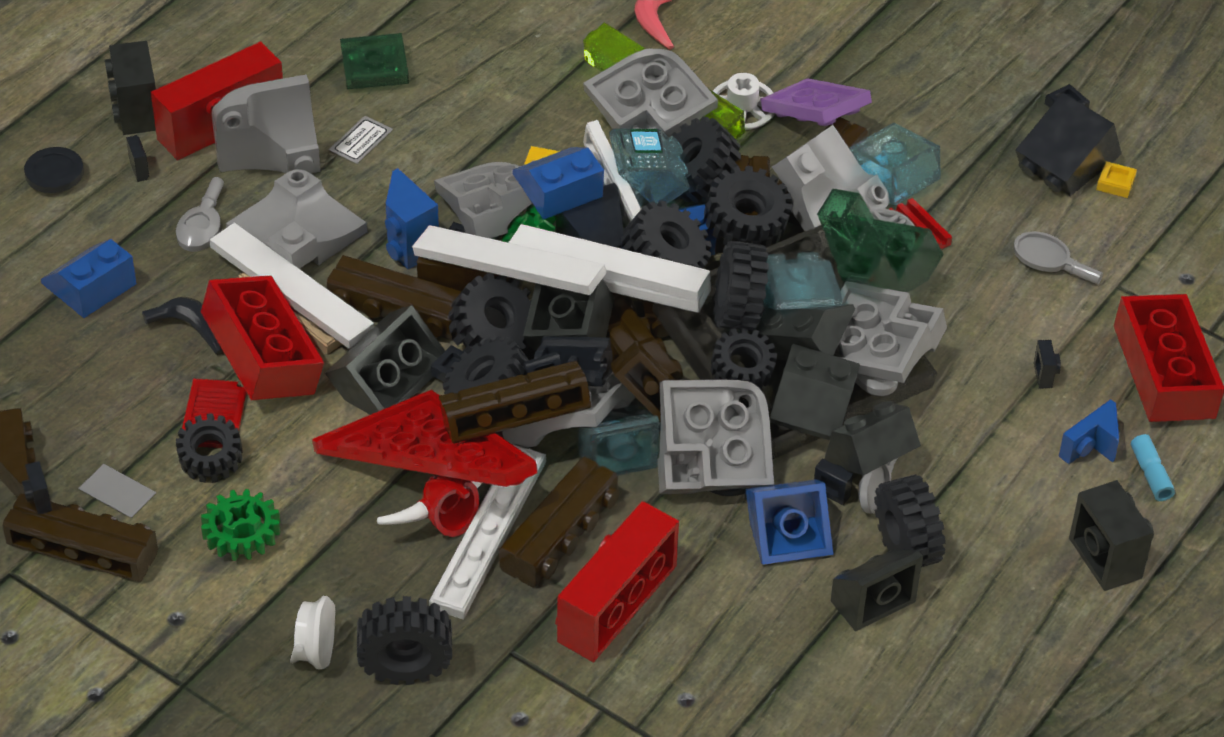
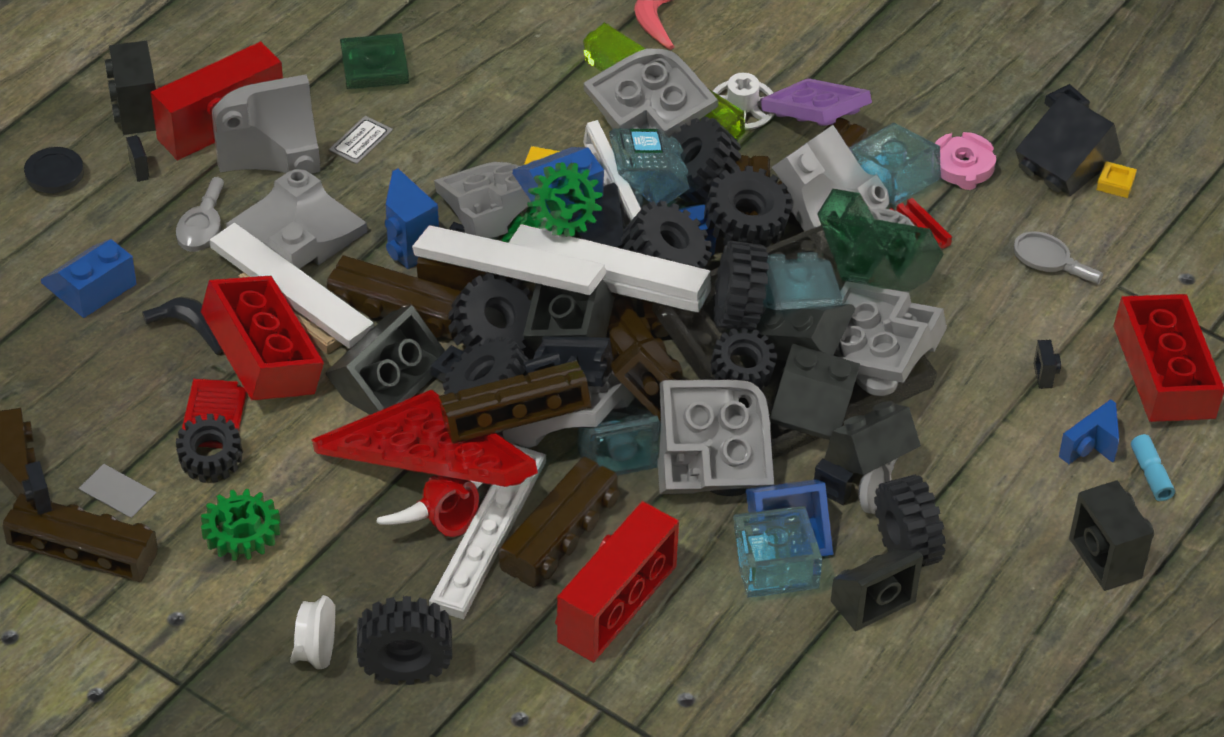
(570, 188): none -> green gear
(777, 551): none -> clear light blue slope
(969, 172): none -> bright pink plate

